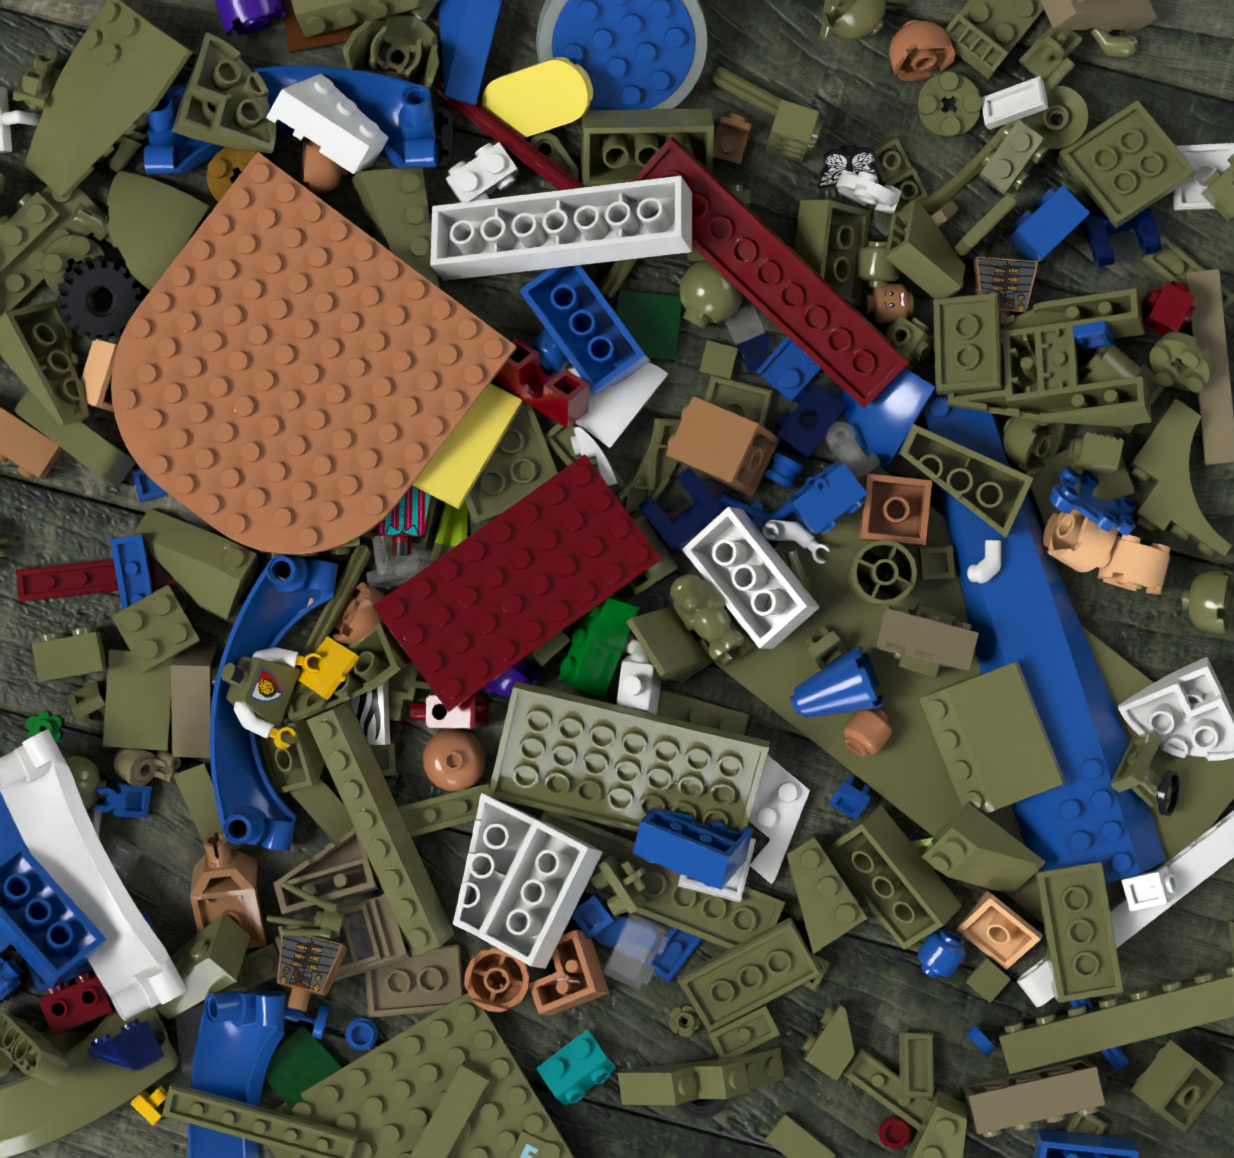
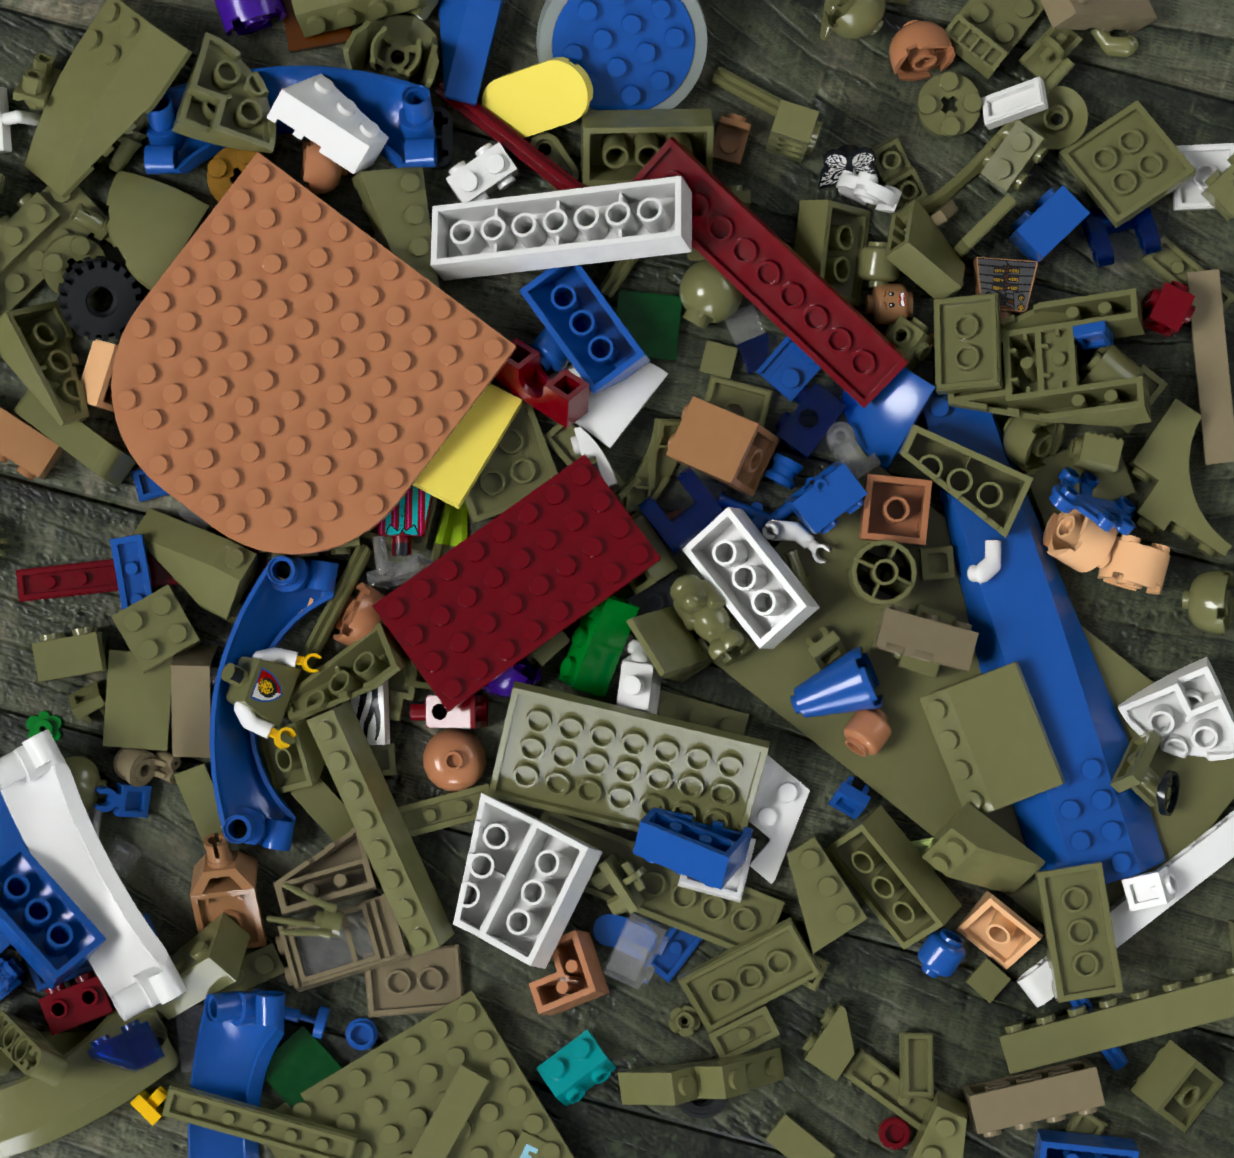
(308, 967): torso -> none
(332, 668): yellow piece -> none
(496, 979): nougat cylinder -> none
(593, 915): blue tile -> none
(980, 1040): blue tile -> none
(1170, 372): olive plate -> none

